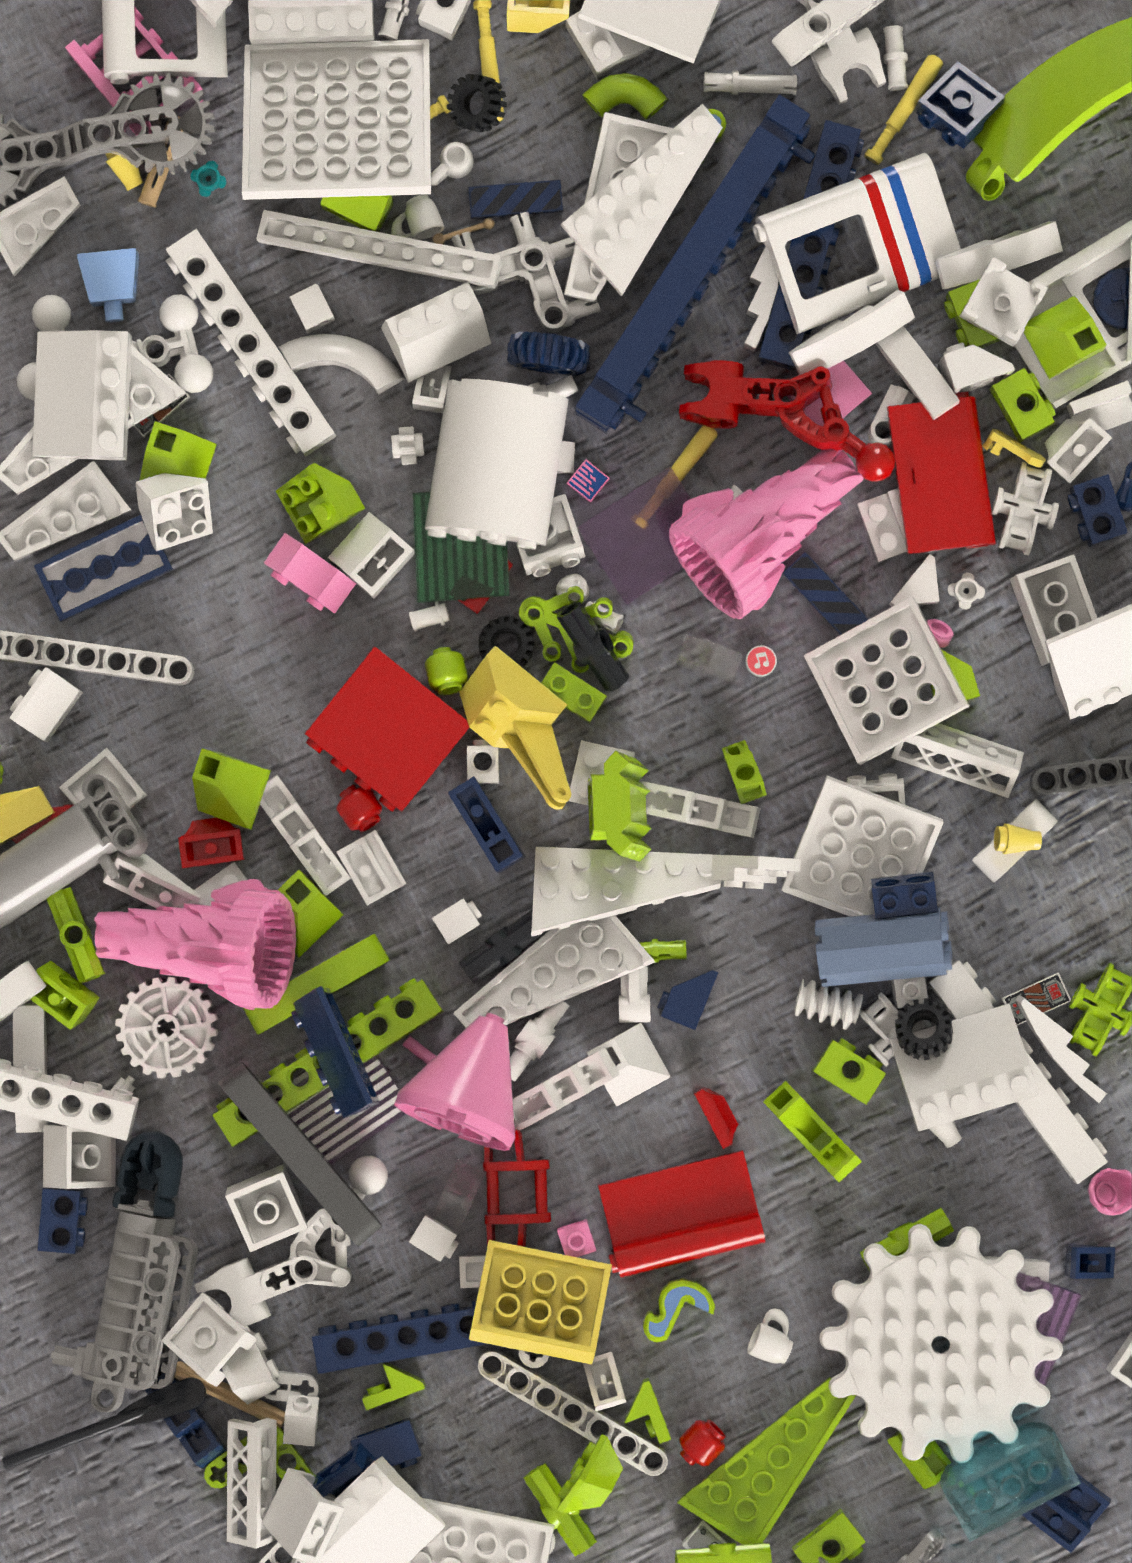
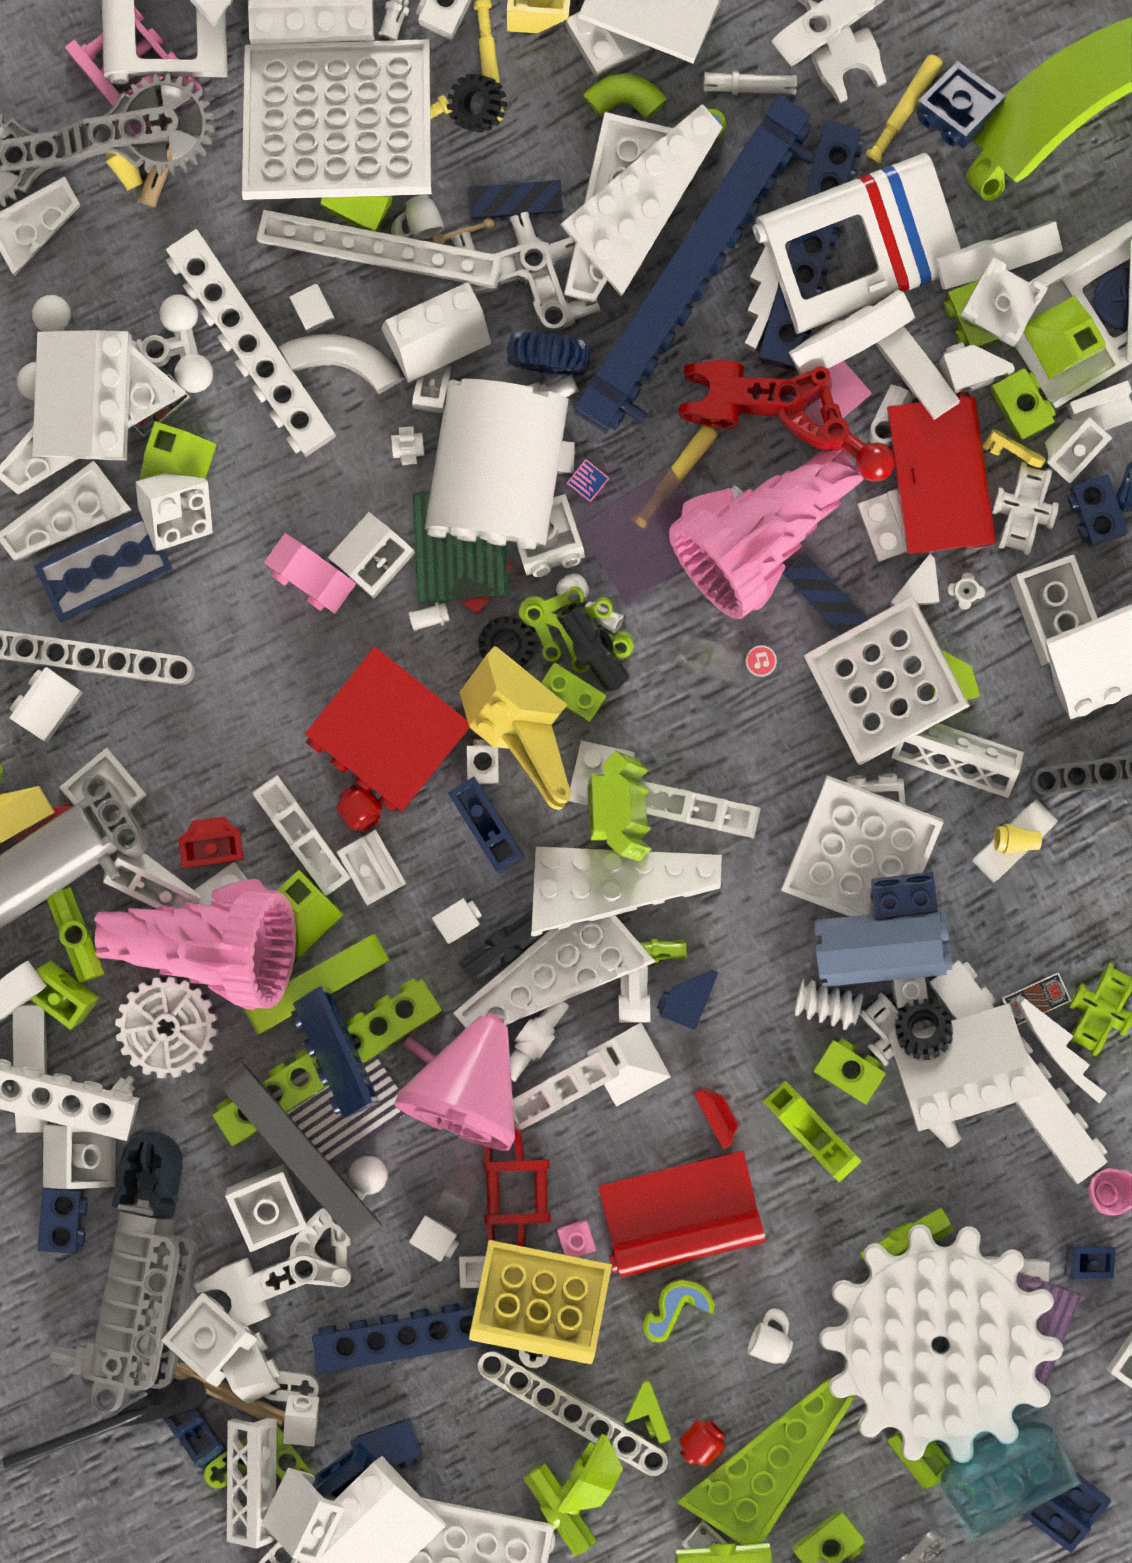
(110, 279): light blue torso -> none
(199, 176): teal plate -> none
(228, 787): lime slope -> none
(319, 501): lime slope -> none
(401, 1384): lime slope -> none
(446, 671): lime head -> none
(455, 162): white piece -> none
(604, 1382): white slope -> none
(744, 772): lime leg -> none
(751, 870): white plate -> none
(895, 58): white pin -> none
(941, 632): bright pink tile -> none

